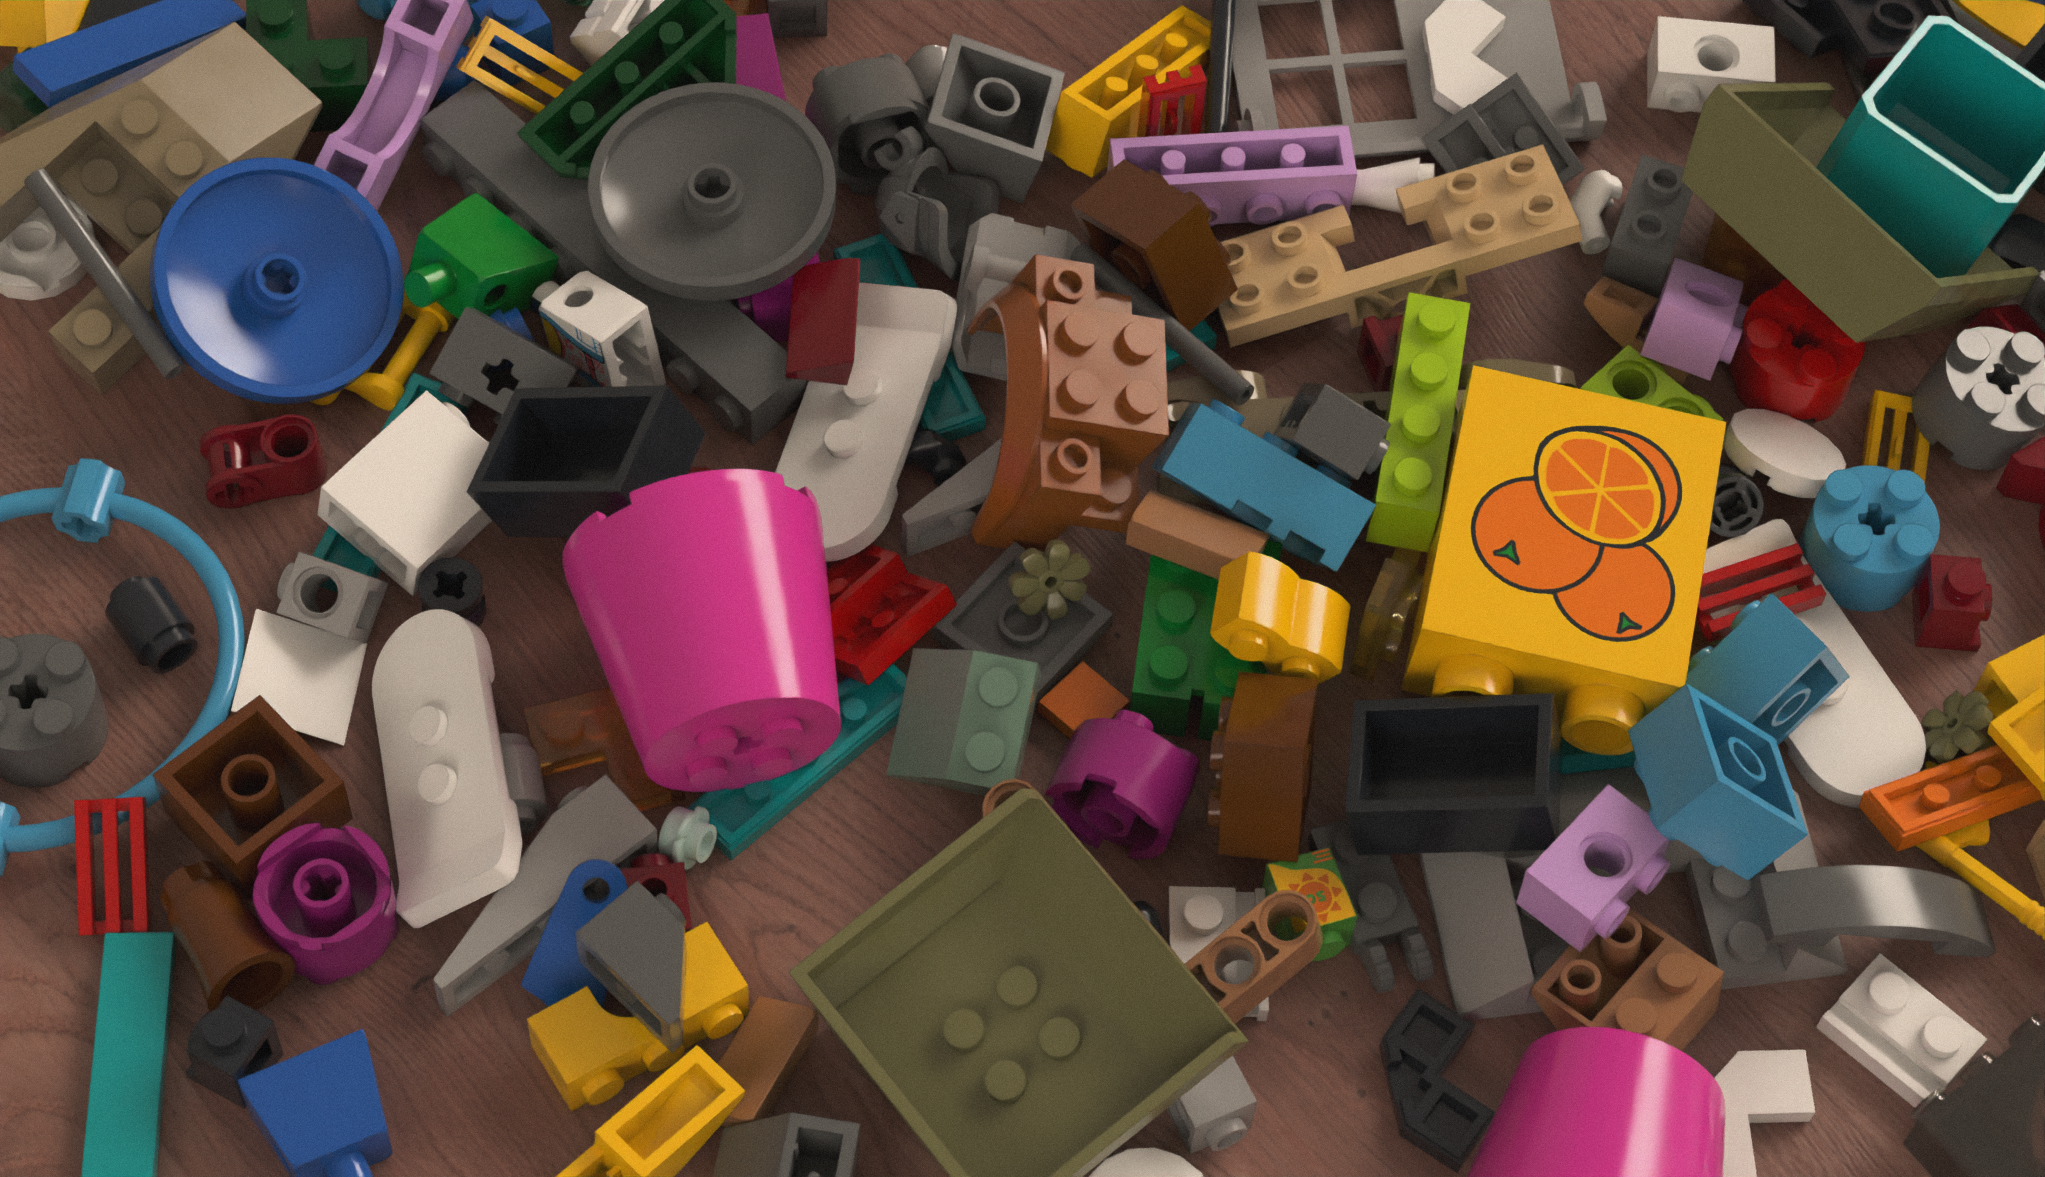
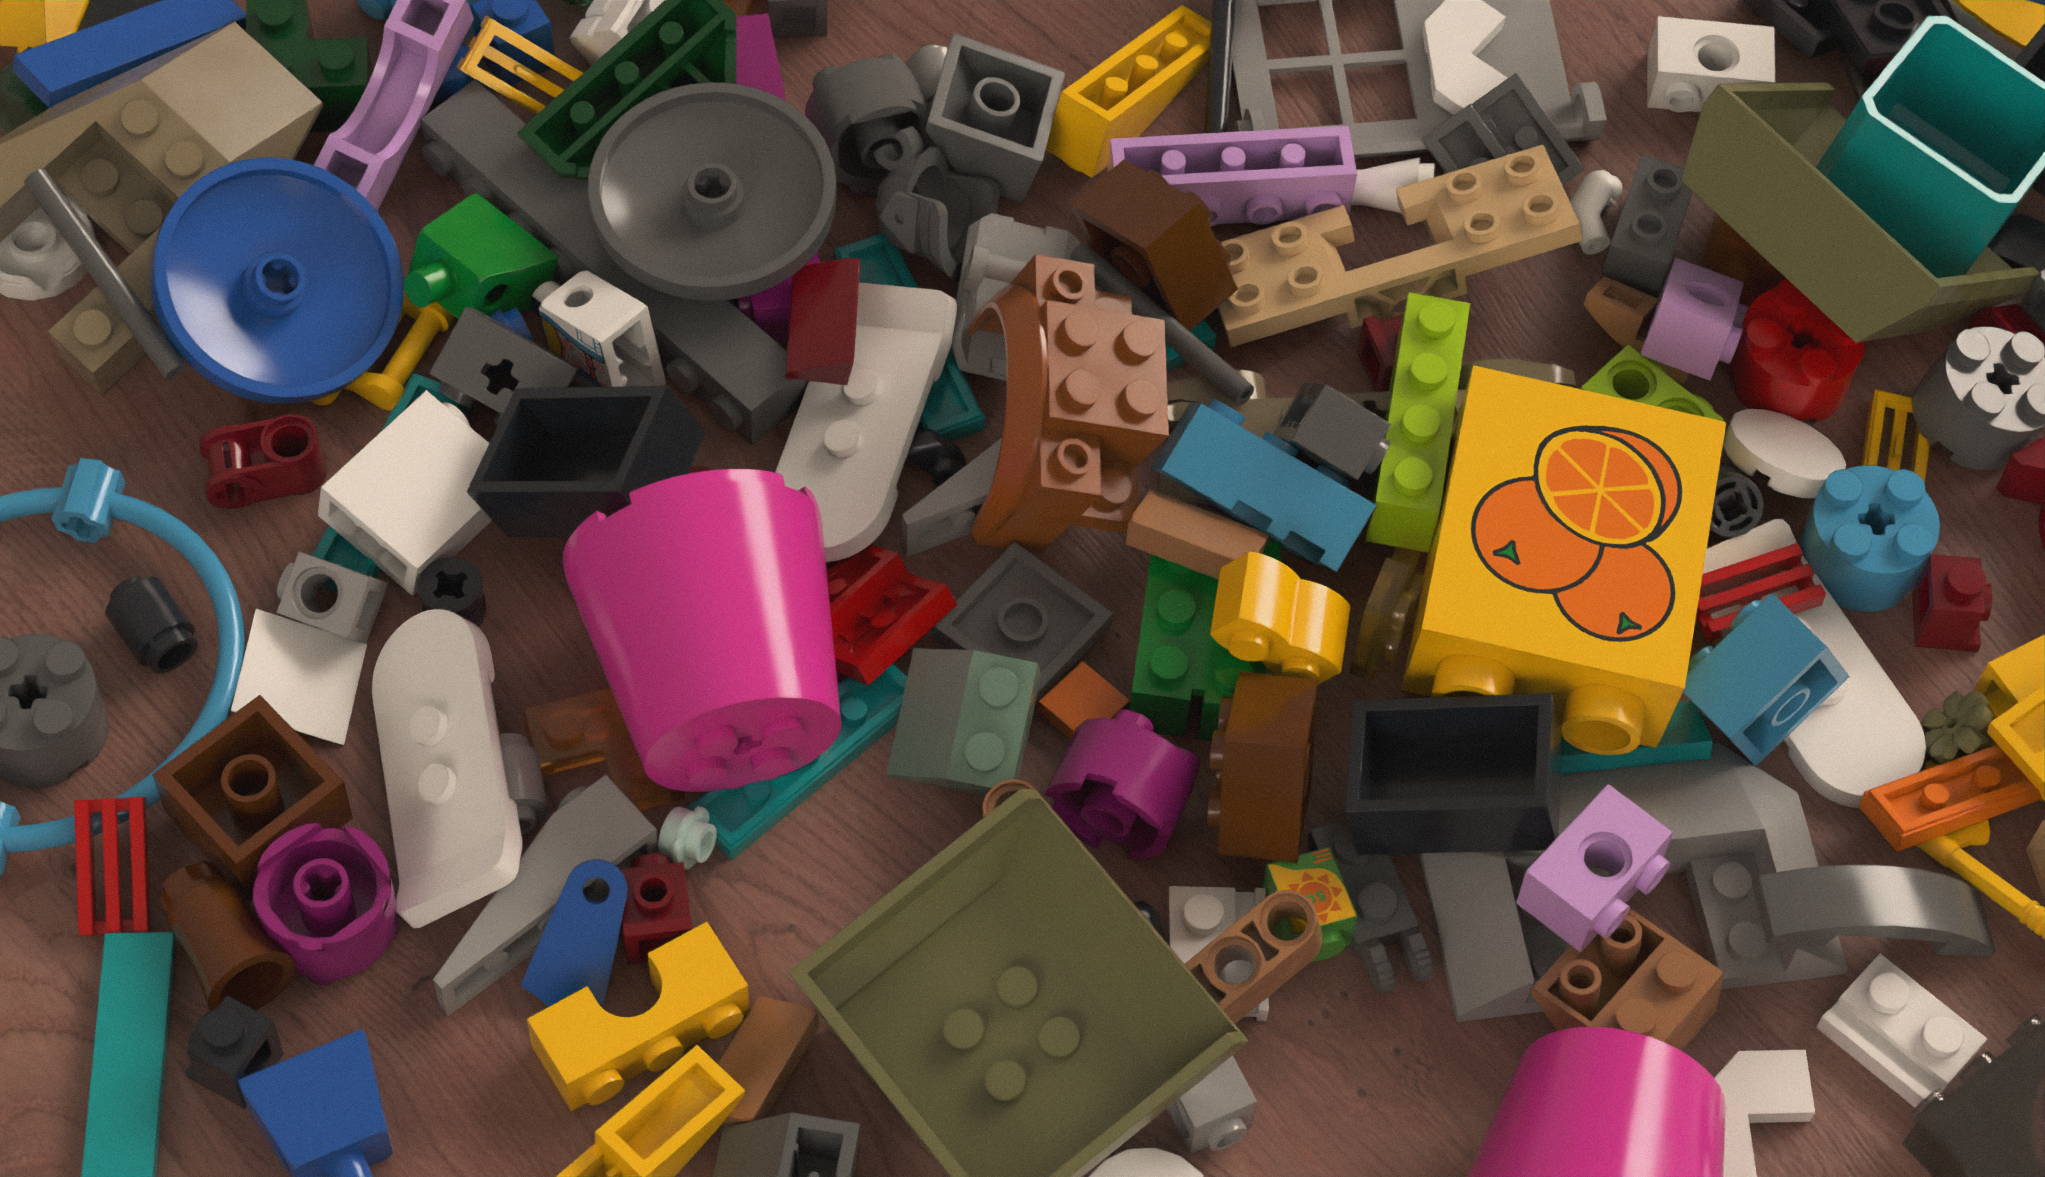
(641, 958): dark grey slope -> none
(1049, 579): olive plant -> none
(1169, 92): red tile -> none
(1425, 1105): black tile -> none
(1716, 783): dark azure brick -> none

